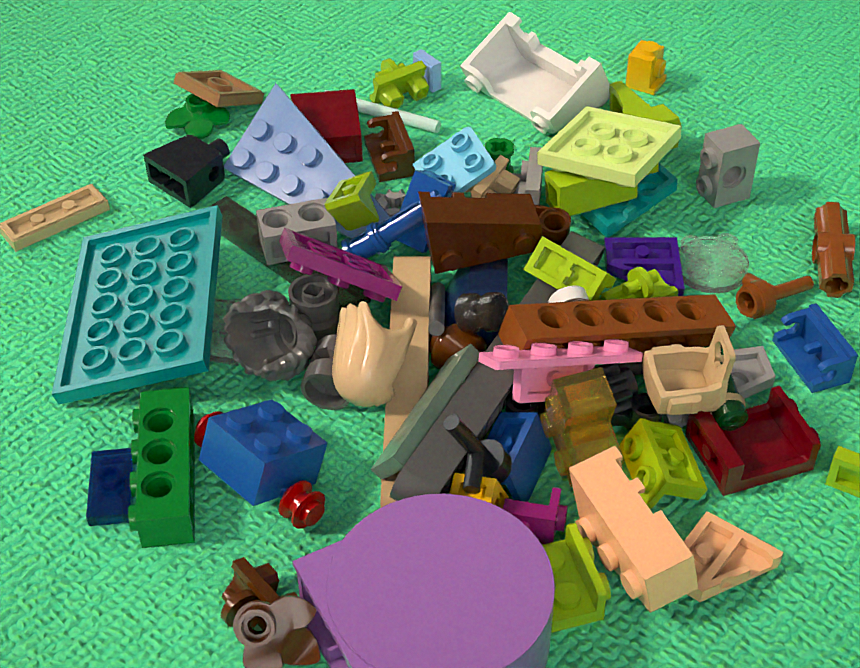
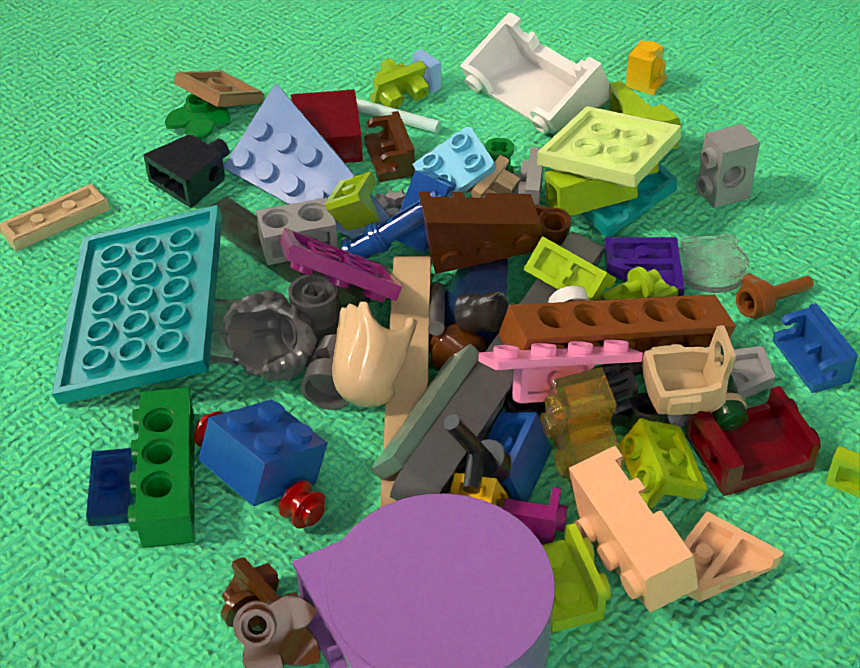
(833, 250): dark orange piece -> none

